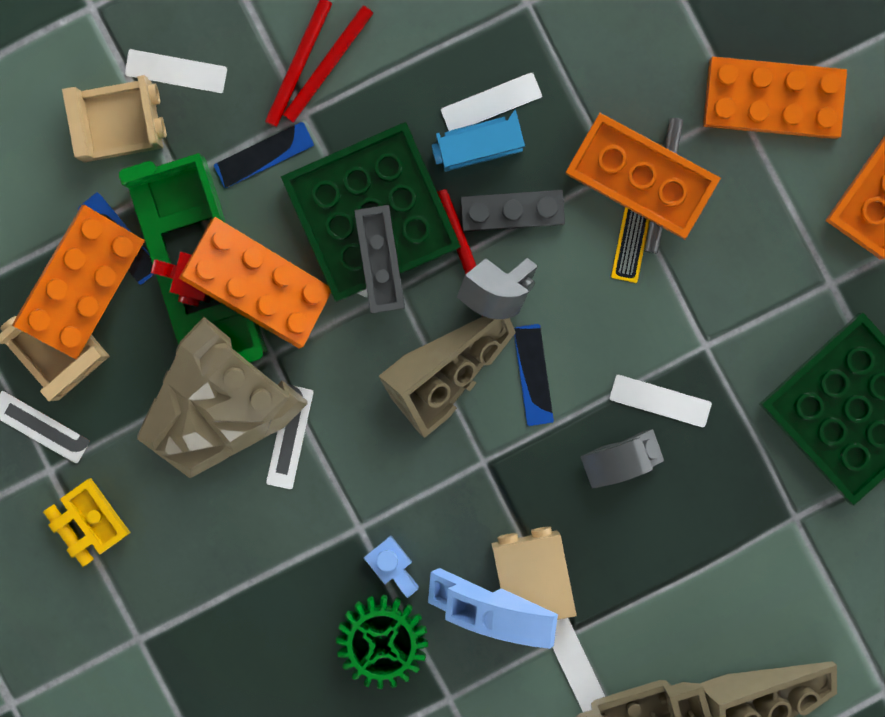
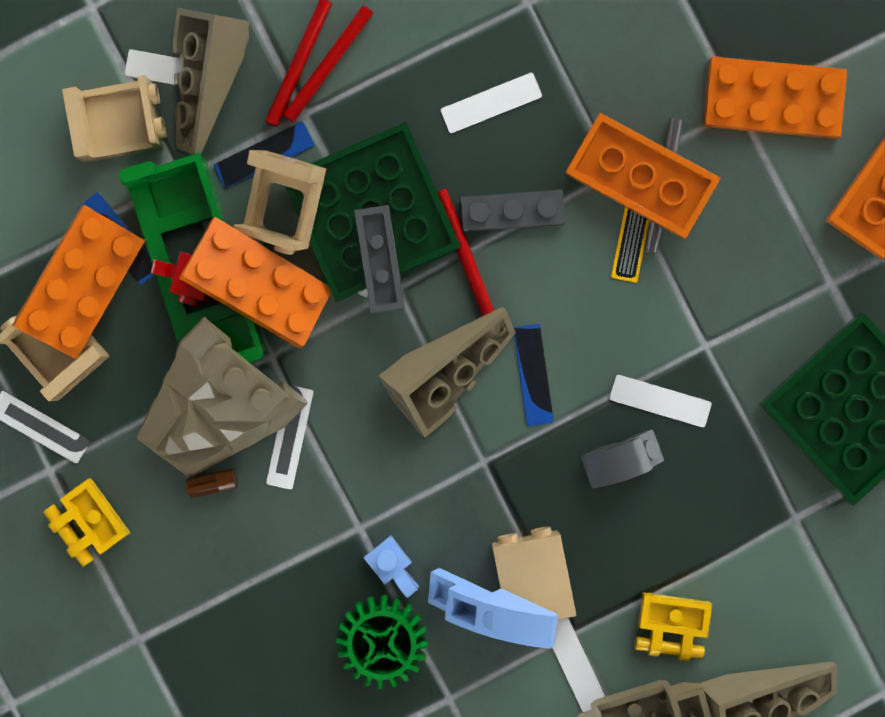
(209, 60): none -> dark tan wedge
(212, 483): none -> reddish brown piece
(291, 173): none -> tan window
(478, 143): dark azure window -> none
(494, 292): dark grey brick -> none
(675, 616): none -> yellow plate

